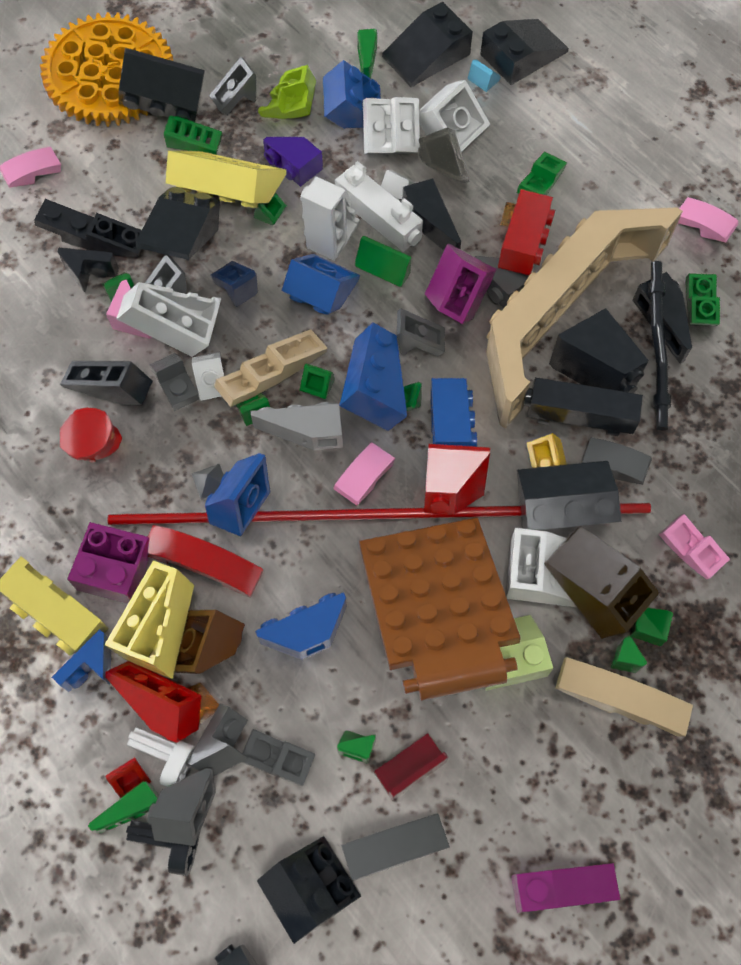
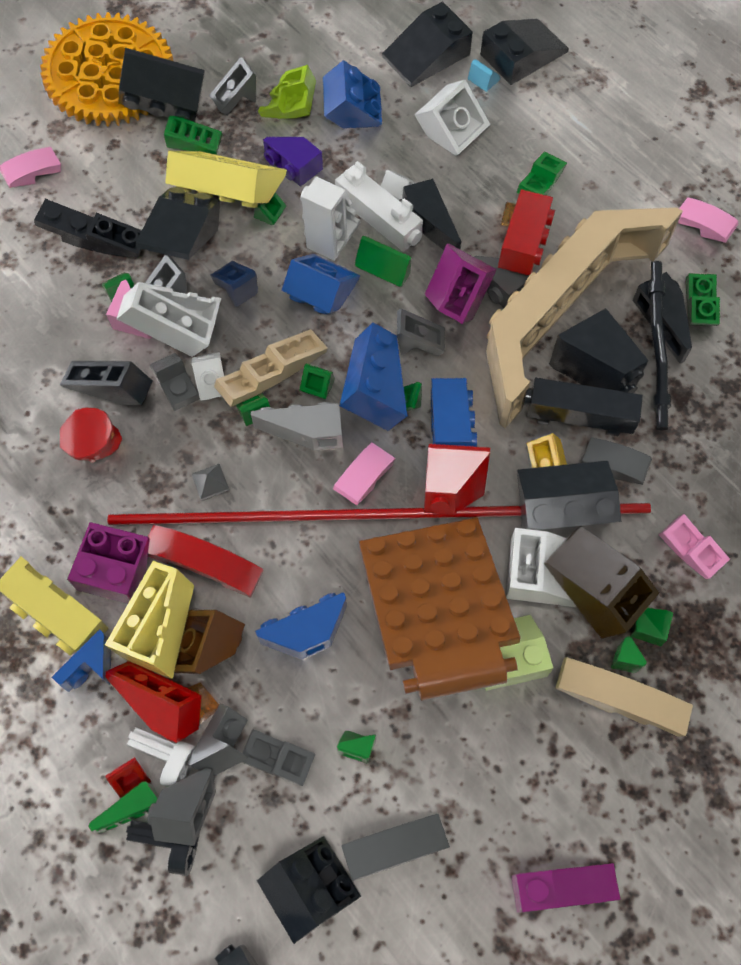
(86, 262): black slope -> none
(239, 495): blue slope -> none
(367, 50): green slope -> none
(391, 125): white slope -> none
(410, 766): dark red panel -> none
(443, 154): clear smoke slope -> none

